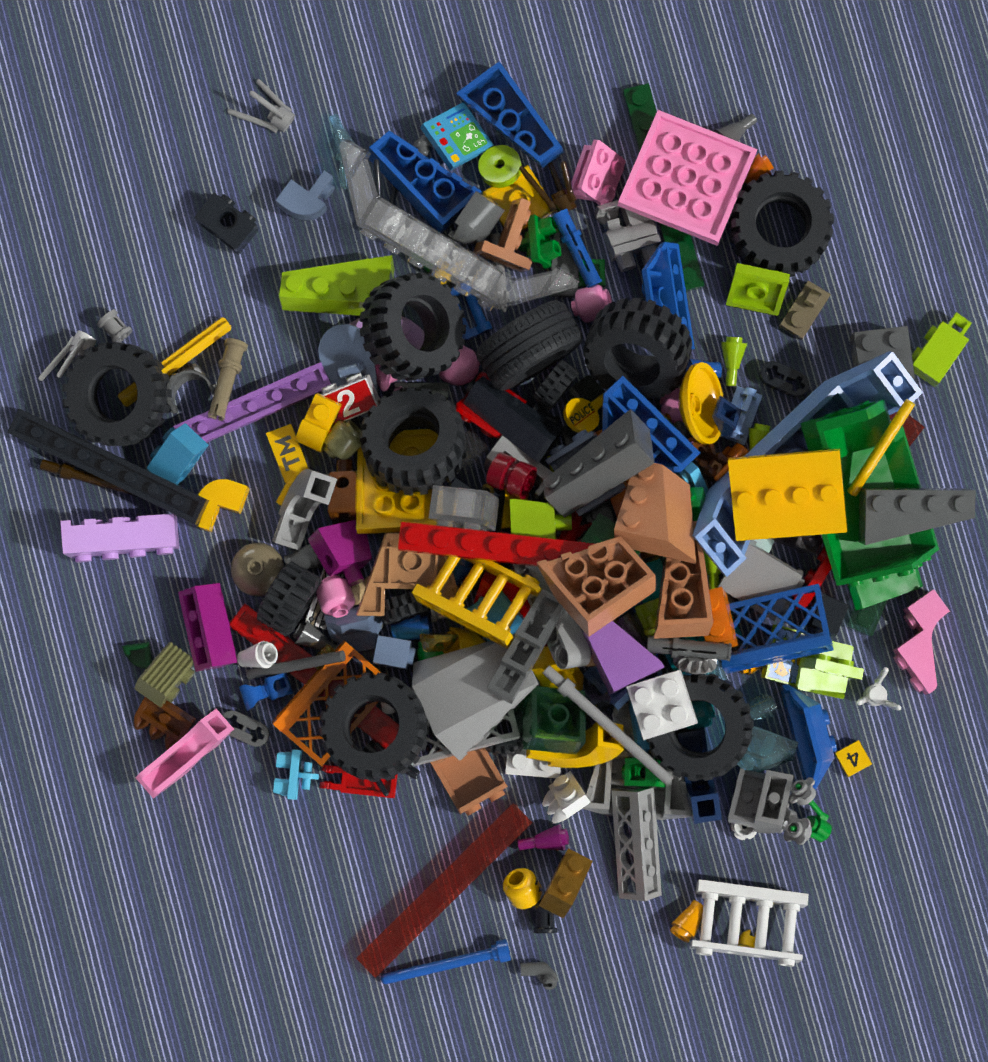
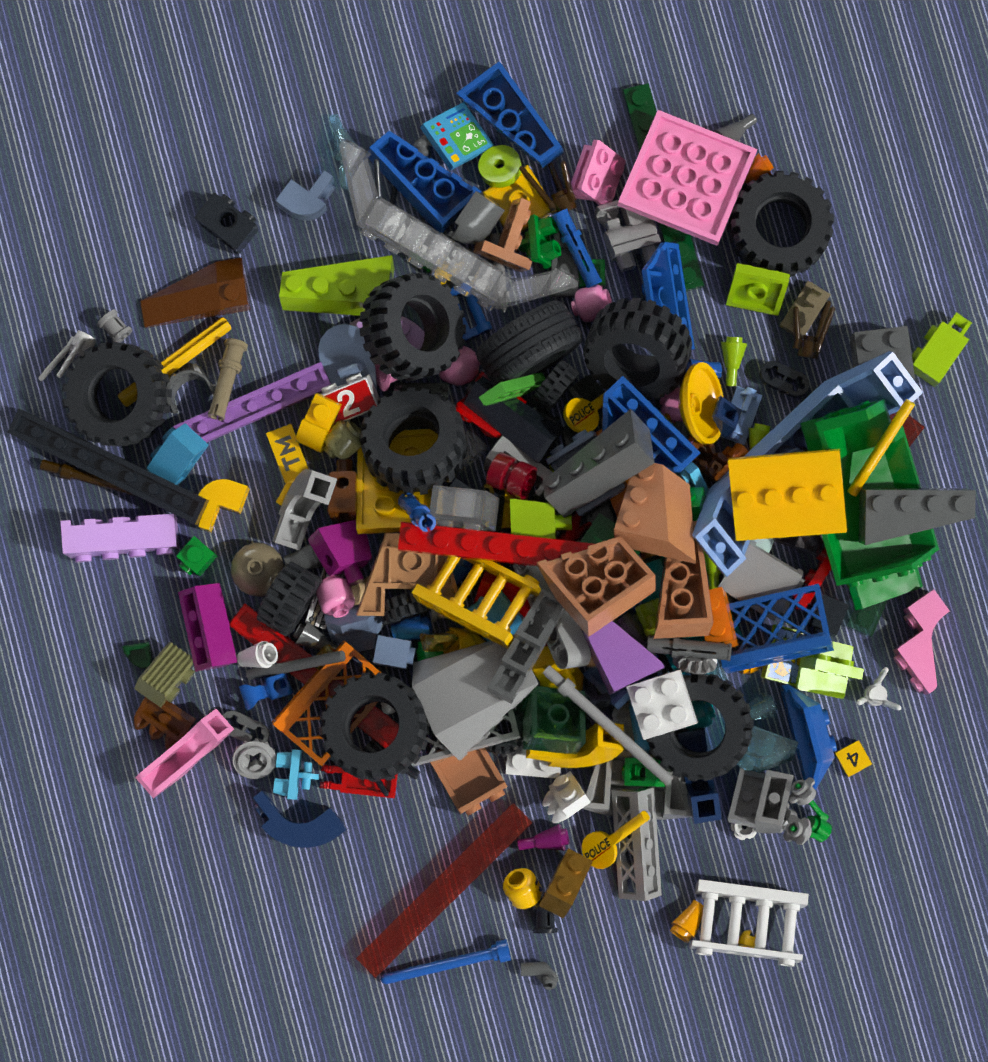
(196, 557): none -> green brick
(204, 294): none -> reddish brown wedge
(255, 769): none -> light grey gear
(280, 117): light grey plant -> none
(301, 835): none -> dark blue arch
(417, 511): none -> blue pin
(512, 389): none -> bright green tile
(602, 847): none -> yellow piece
(810, 345): none -> dark brown plant

